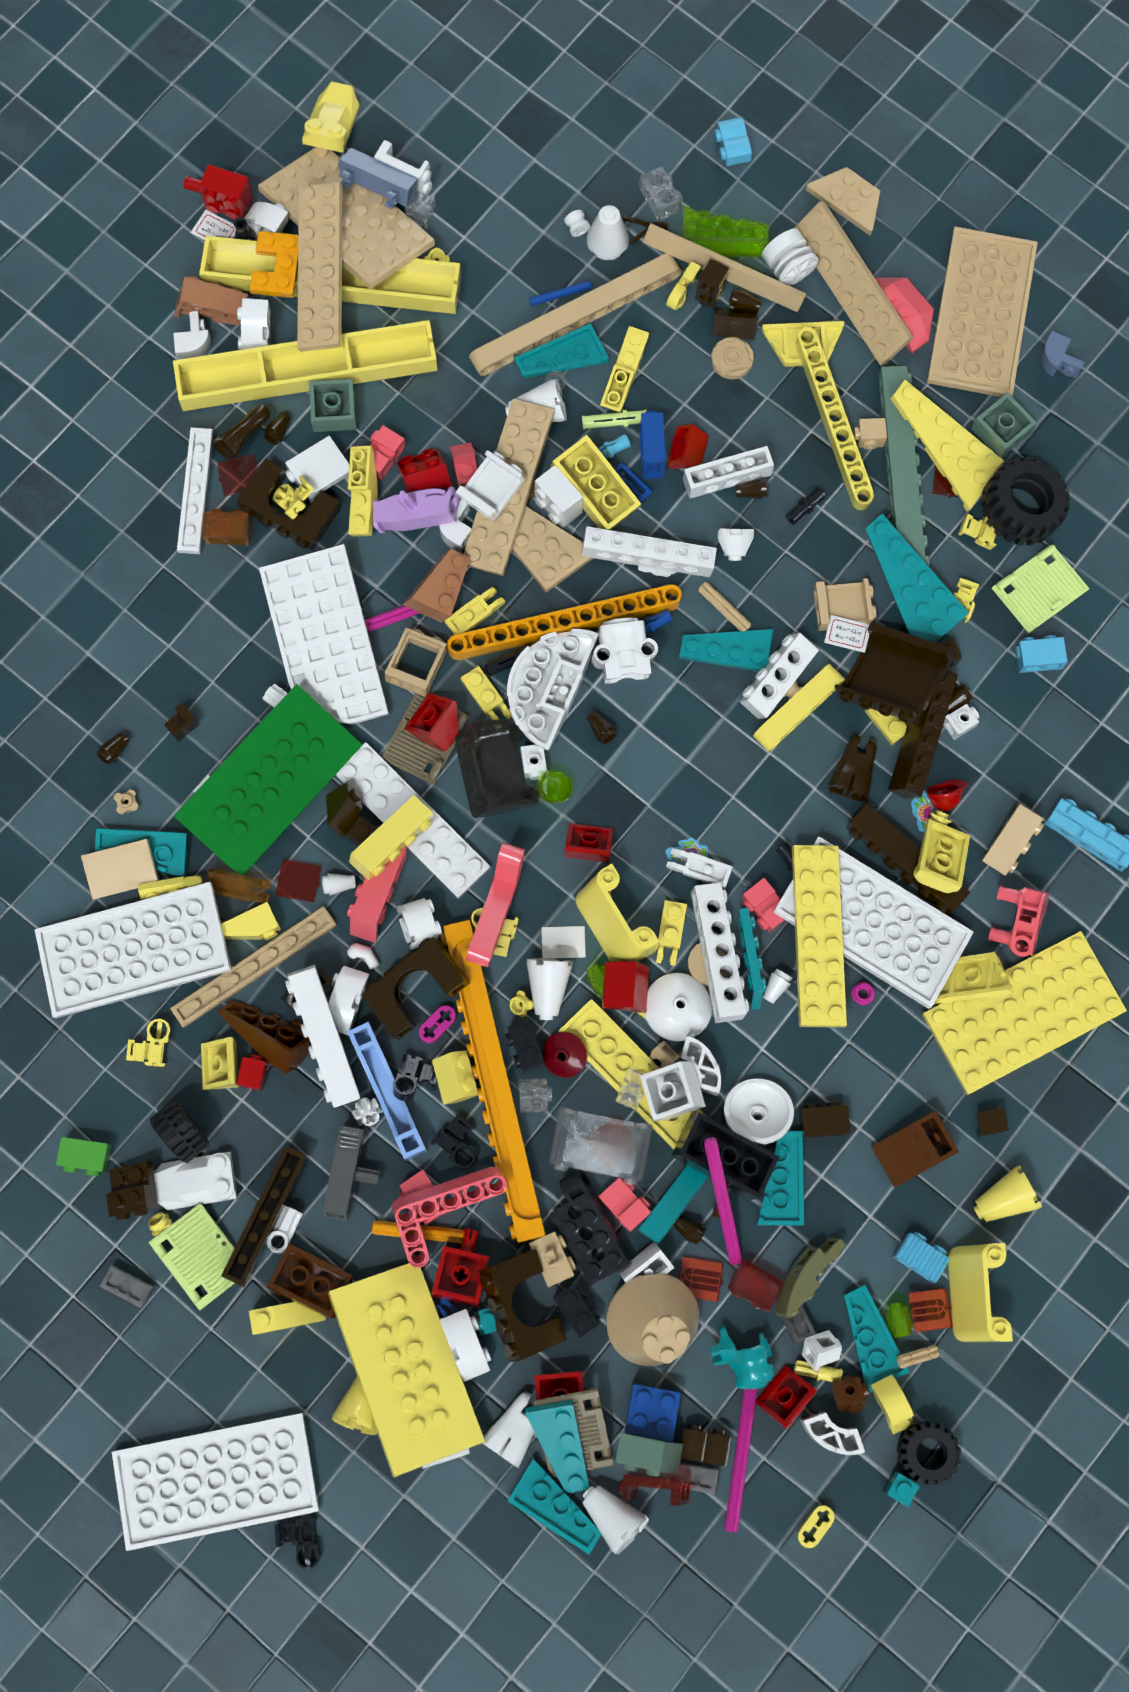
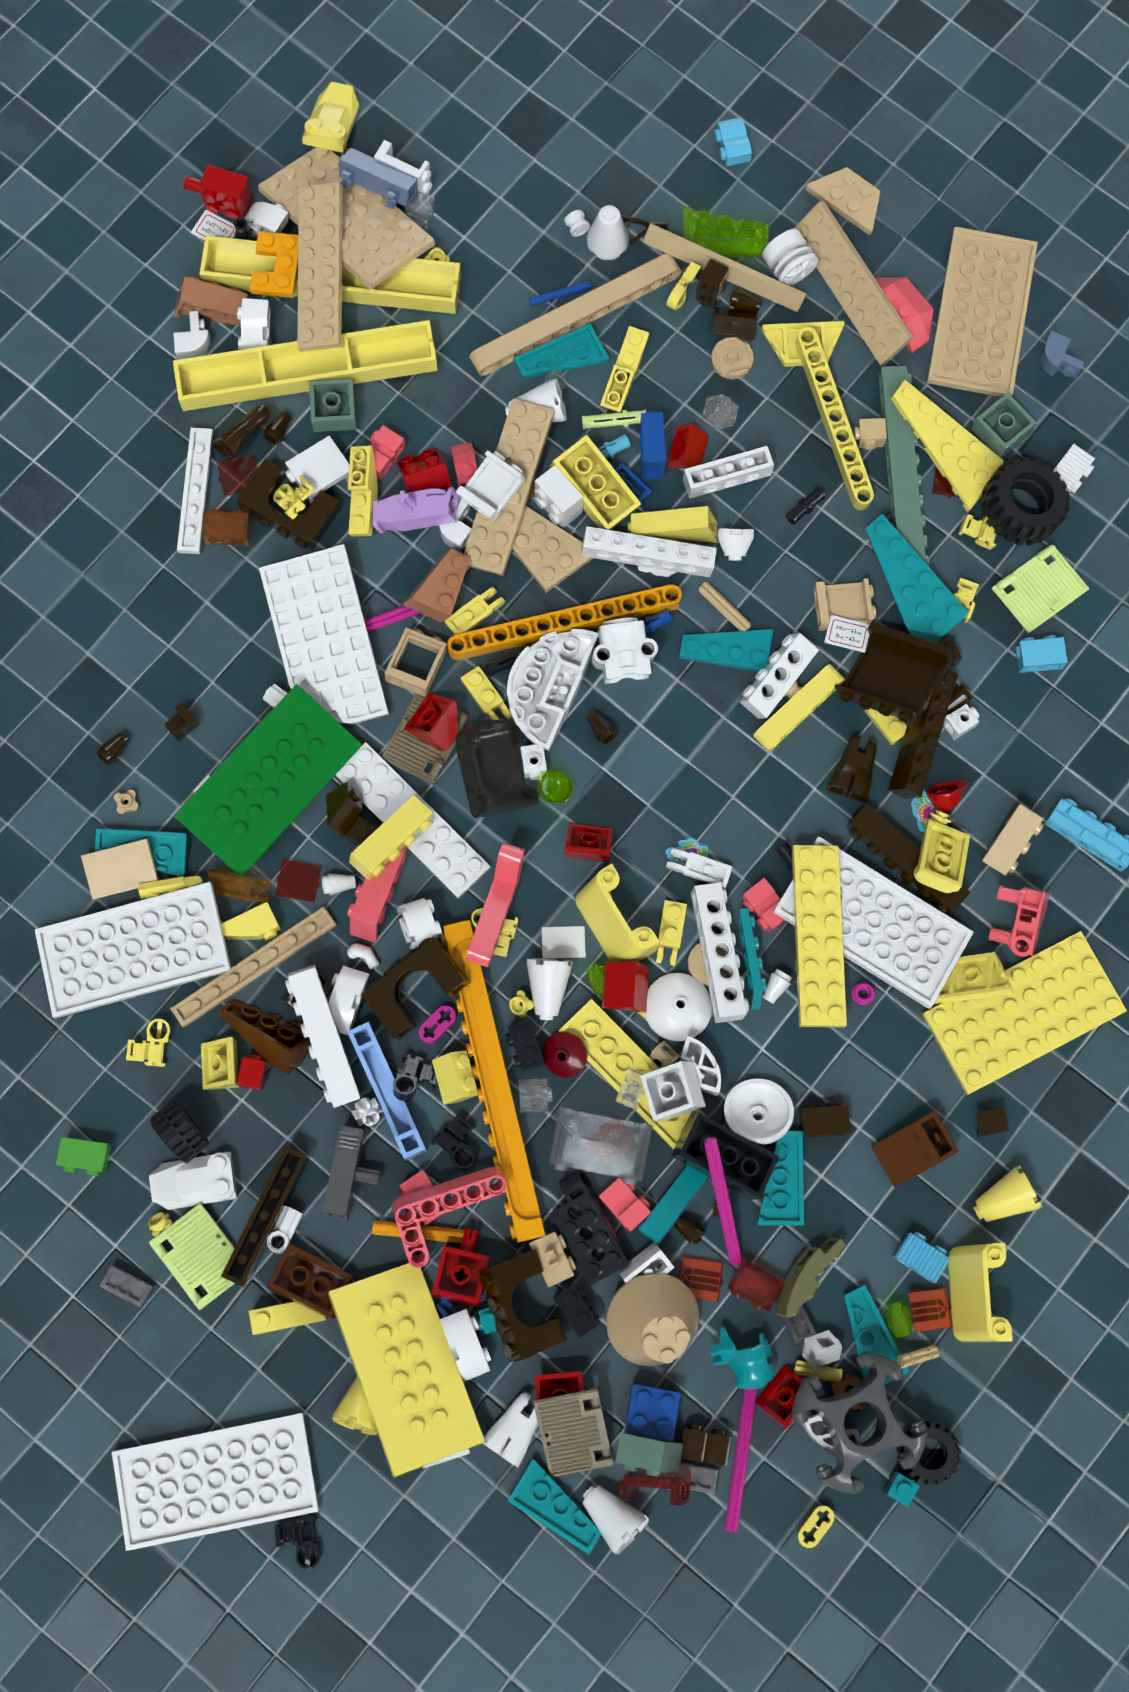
(132, 1191): dark brown plate -> none
(560, 1439): teal wing -> none
(657, 194): clear brick -> none
(677, 525): none -> light yellow slope
(720, 411): none -> clear brick
(752, 489): dark brown cone -> none
(887, 1430): none -> dark grey piece
(893, 1404): light yellow brick -> none
(1074, 466): none -> white brick

